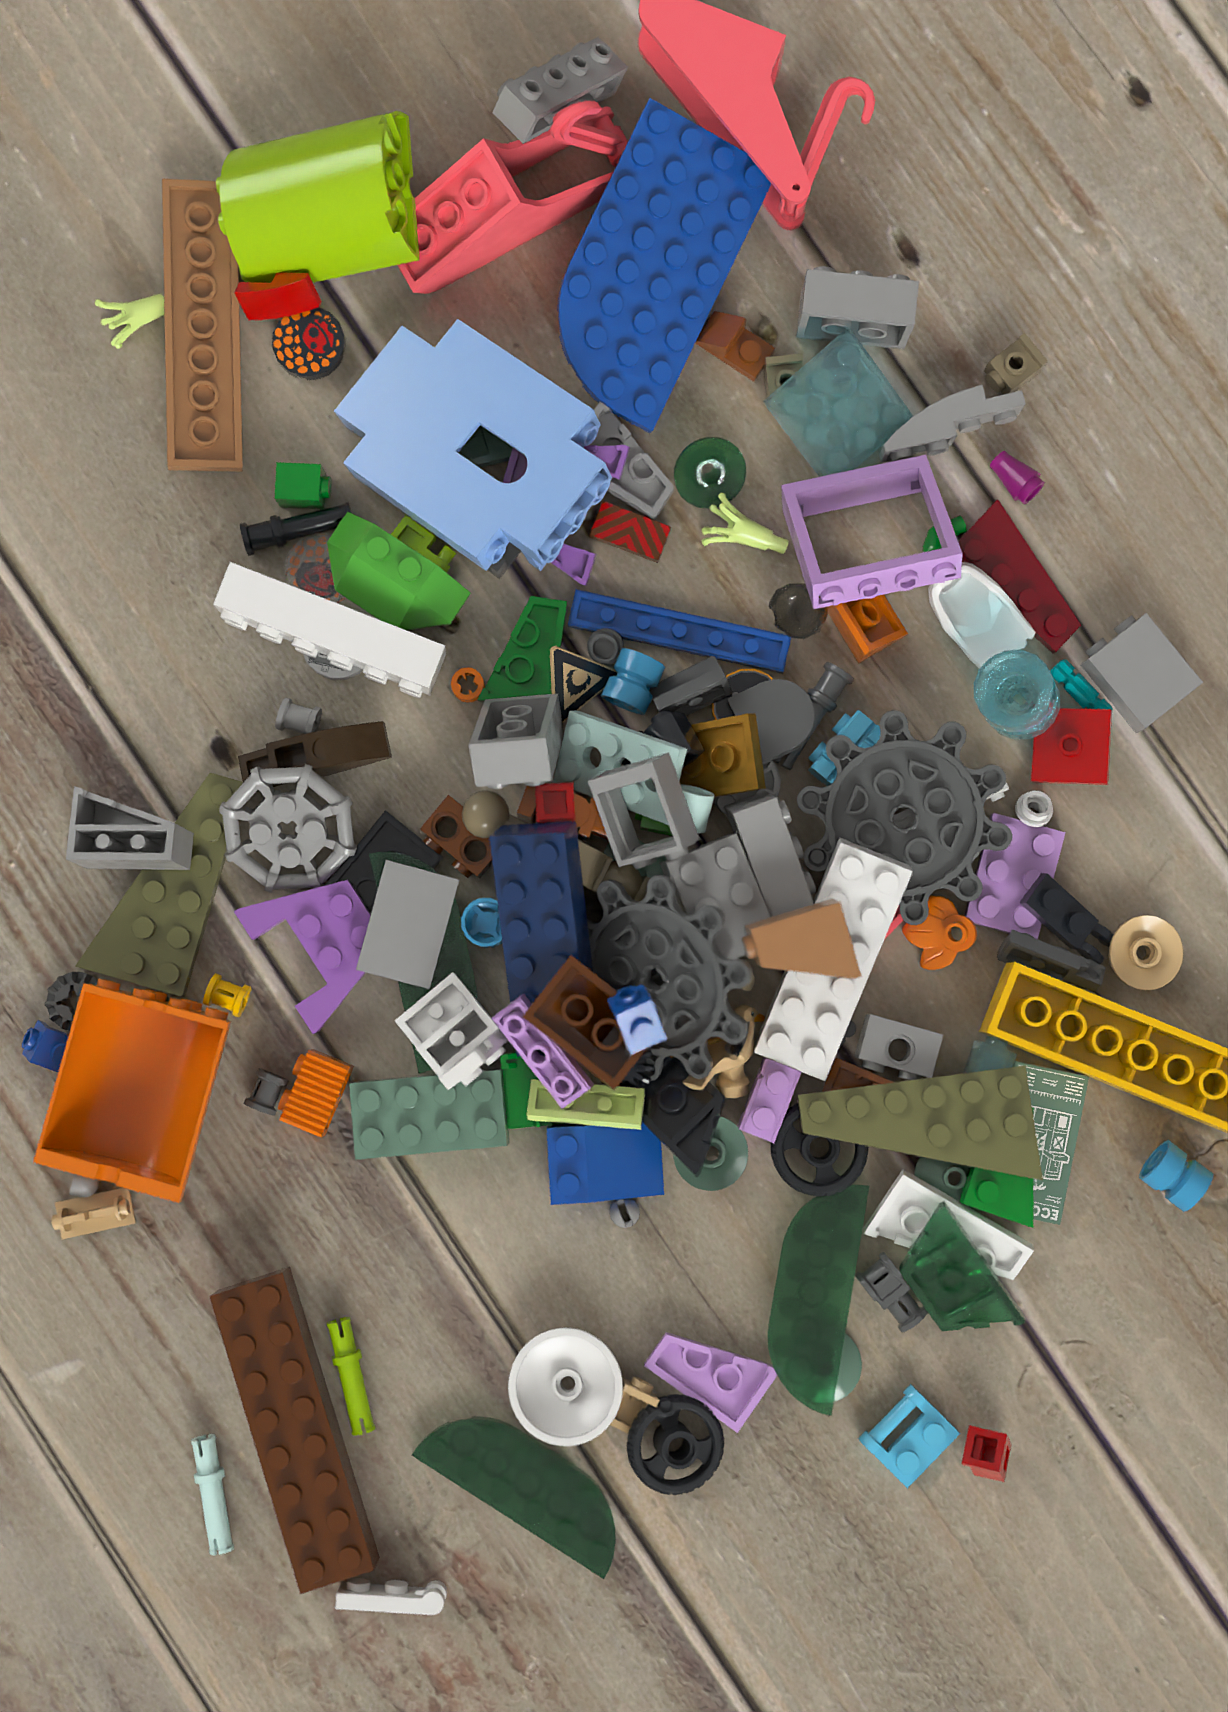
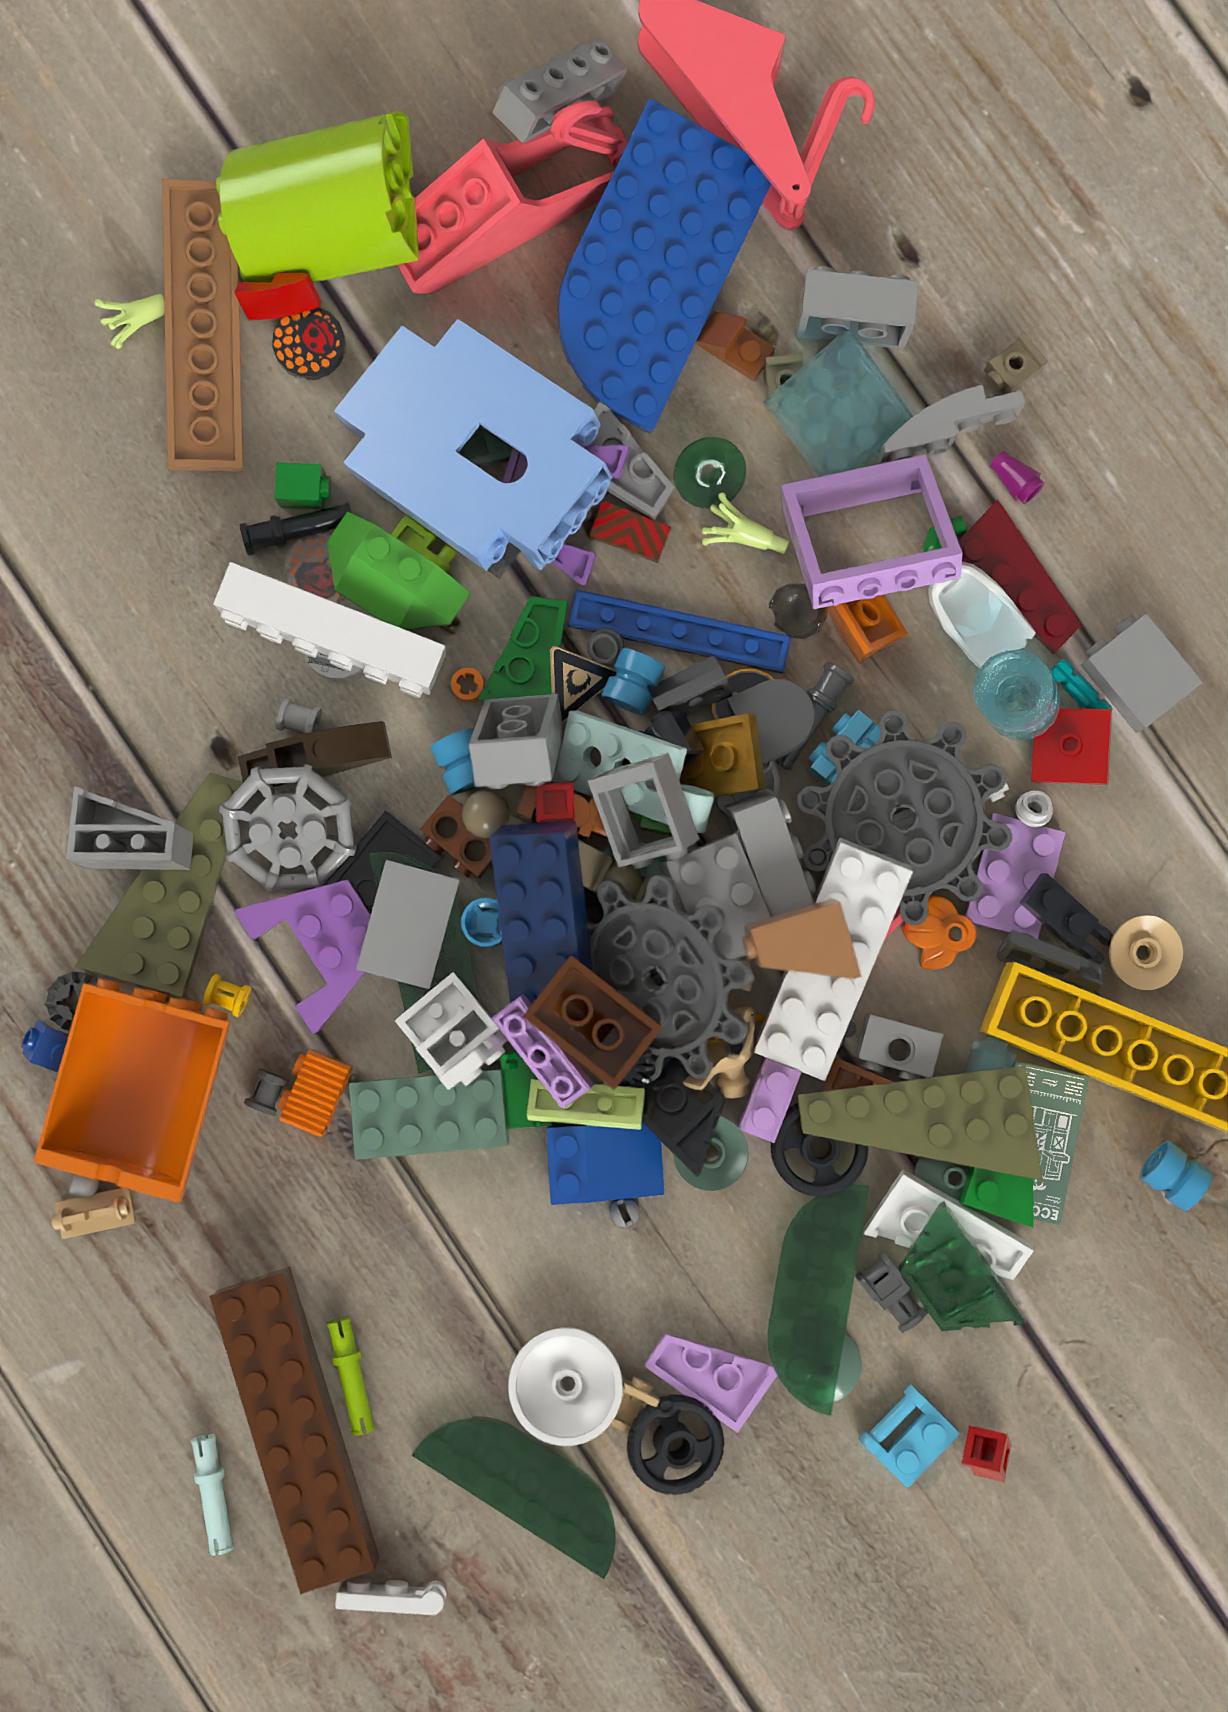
(454, 756): none -> dark azure wheel
(636, 1018): bracket -> none

